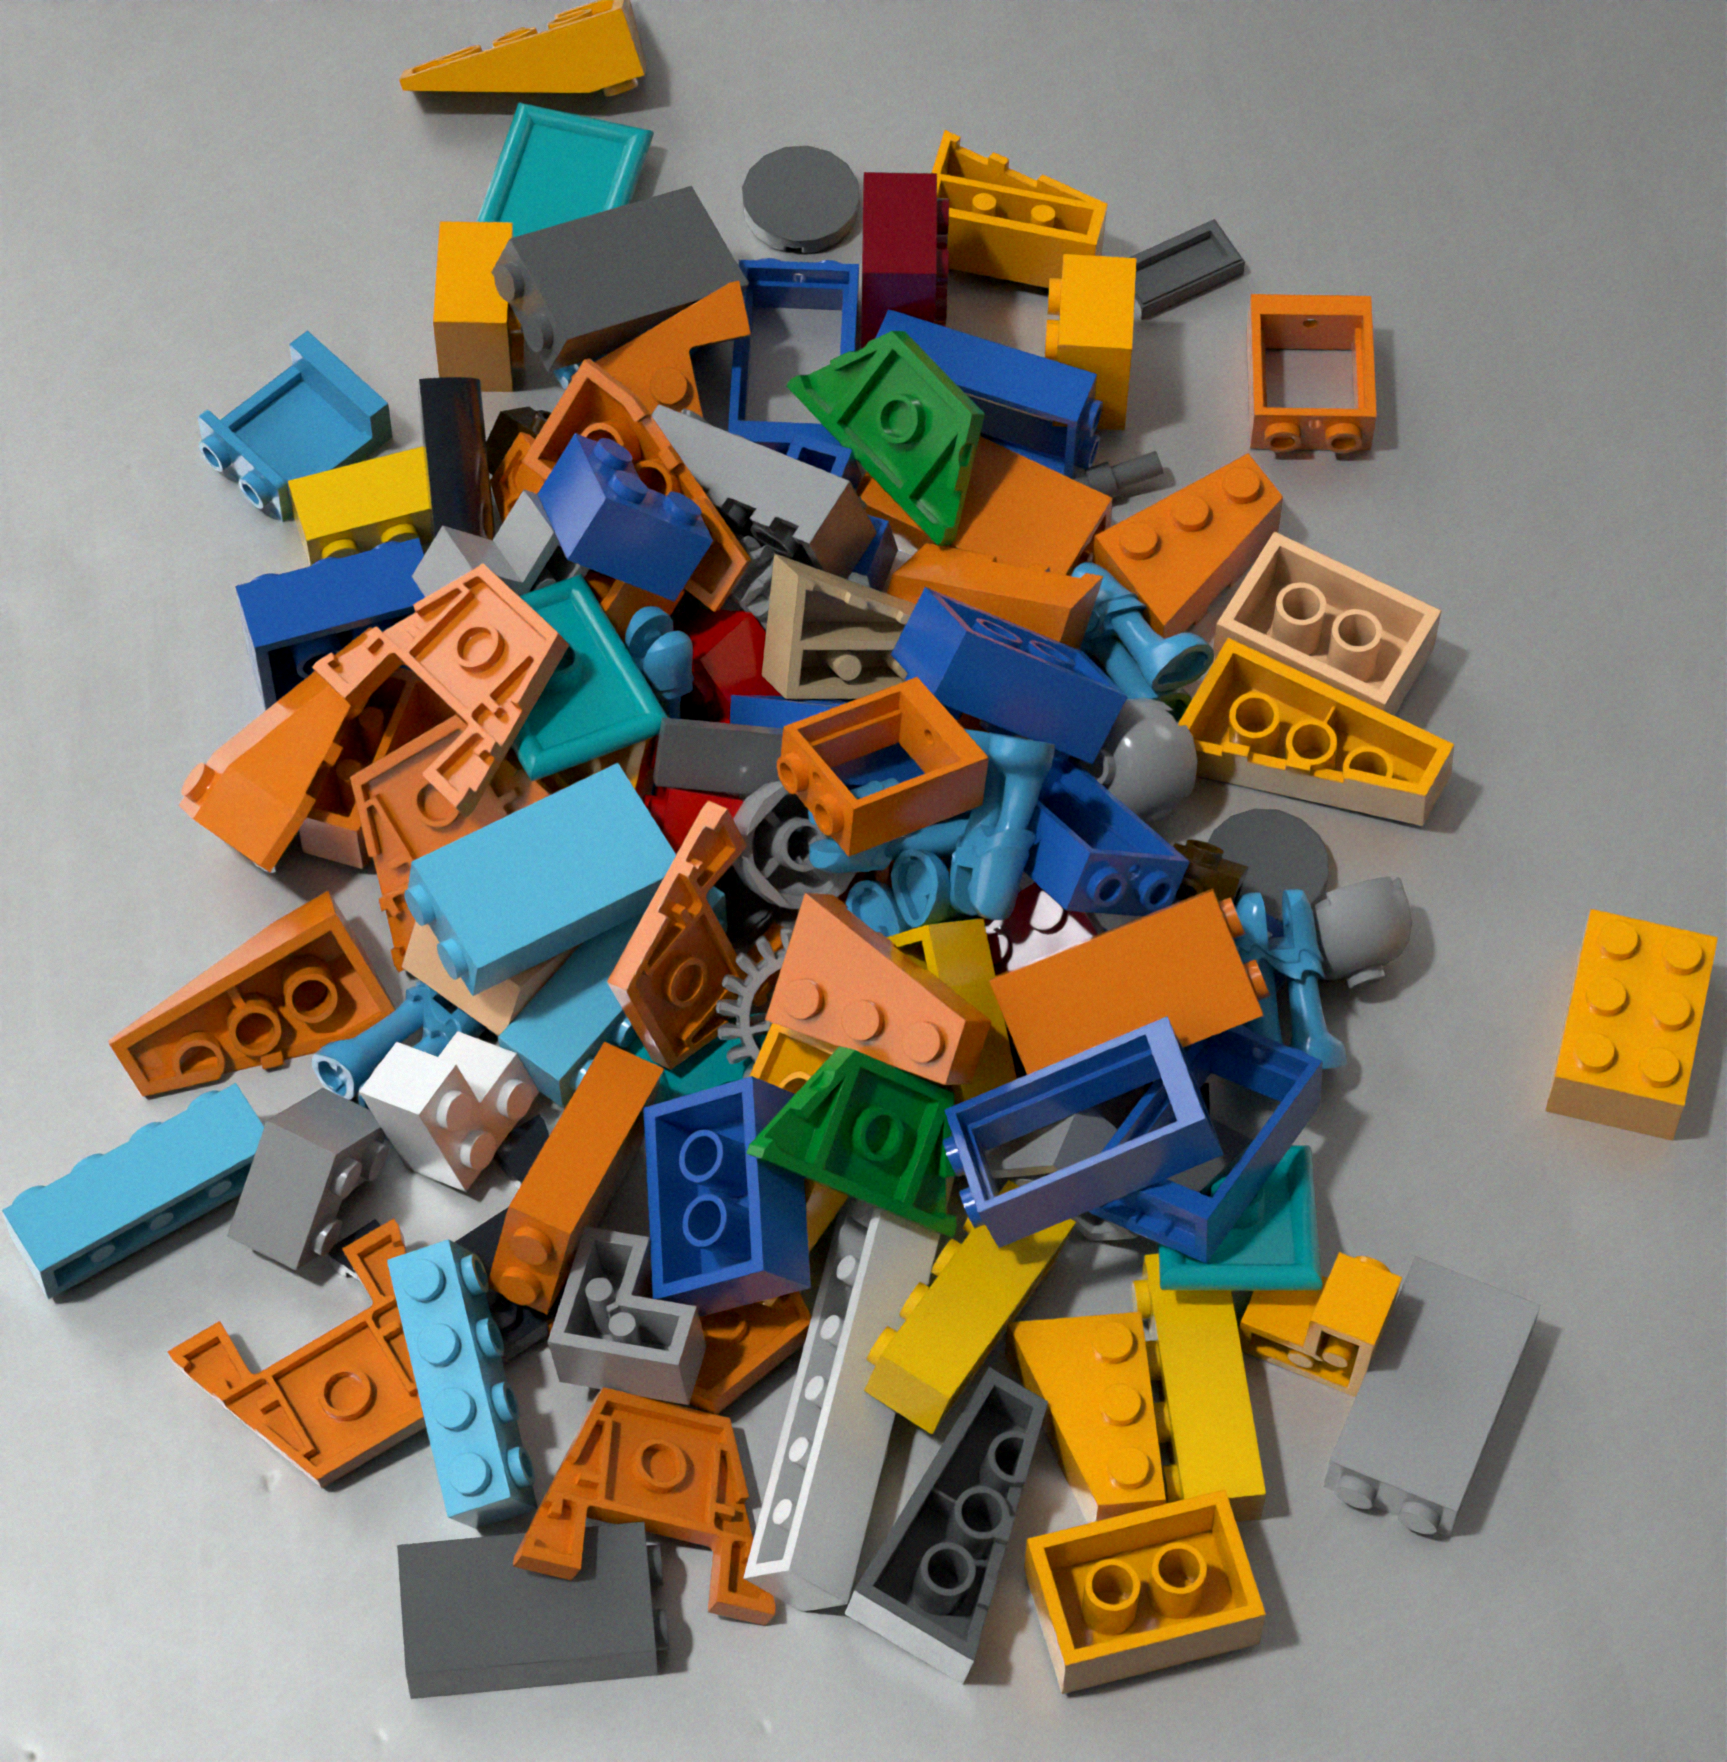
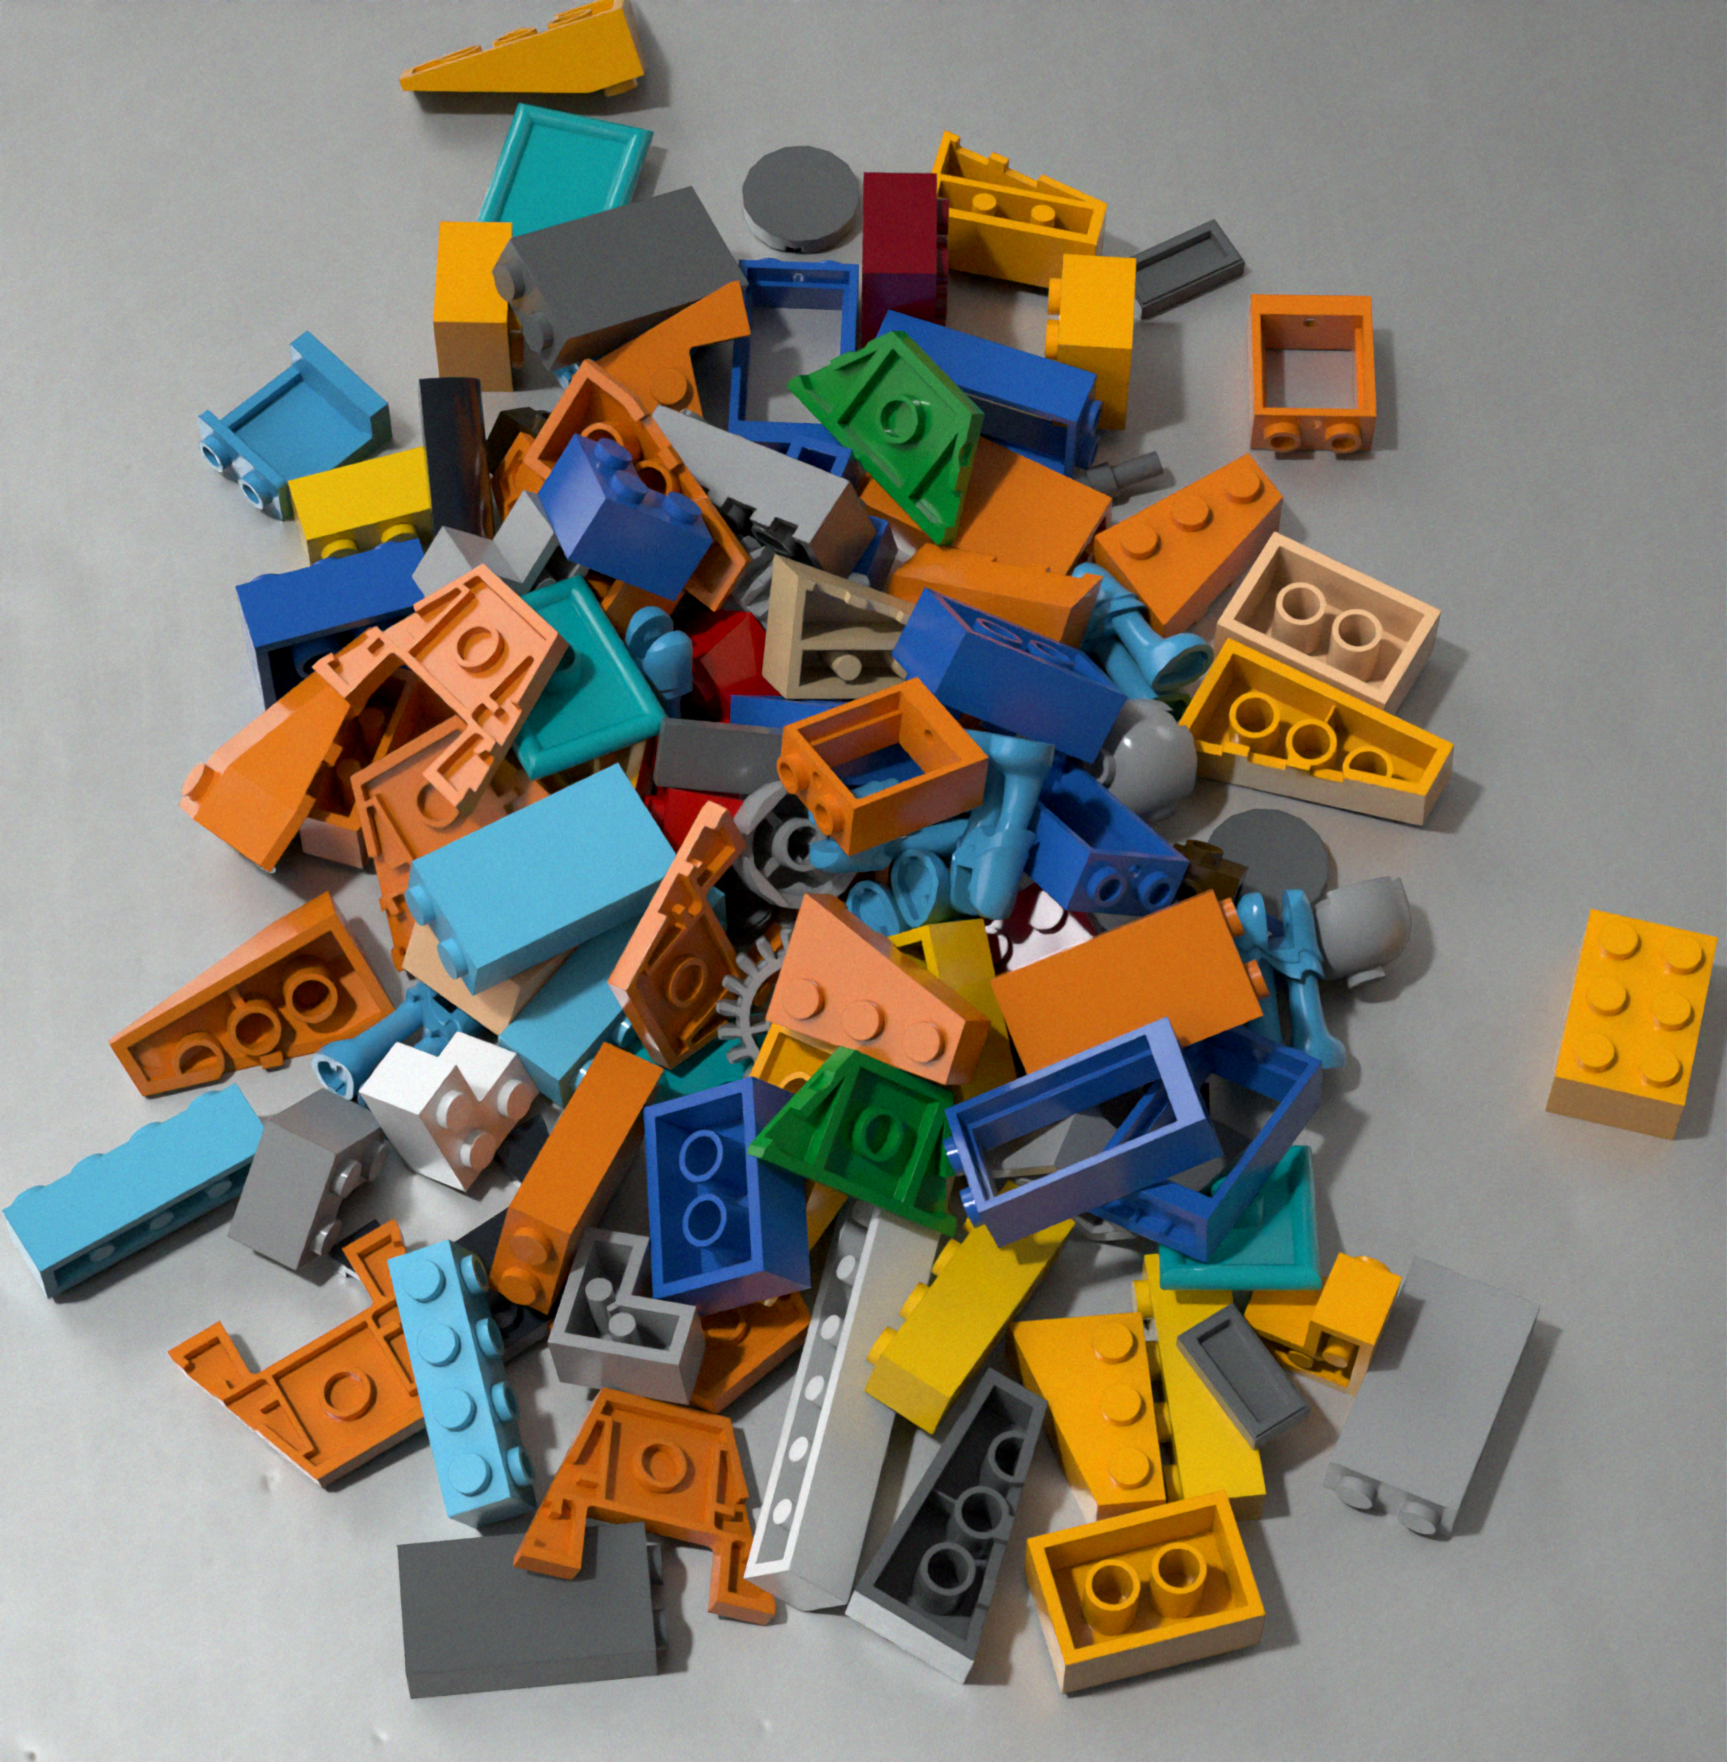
(1243, 1376): none -> dark grey tile

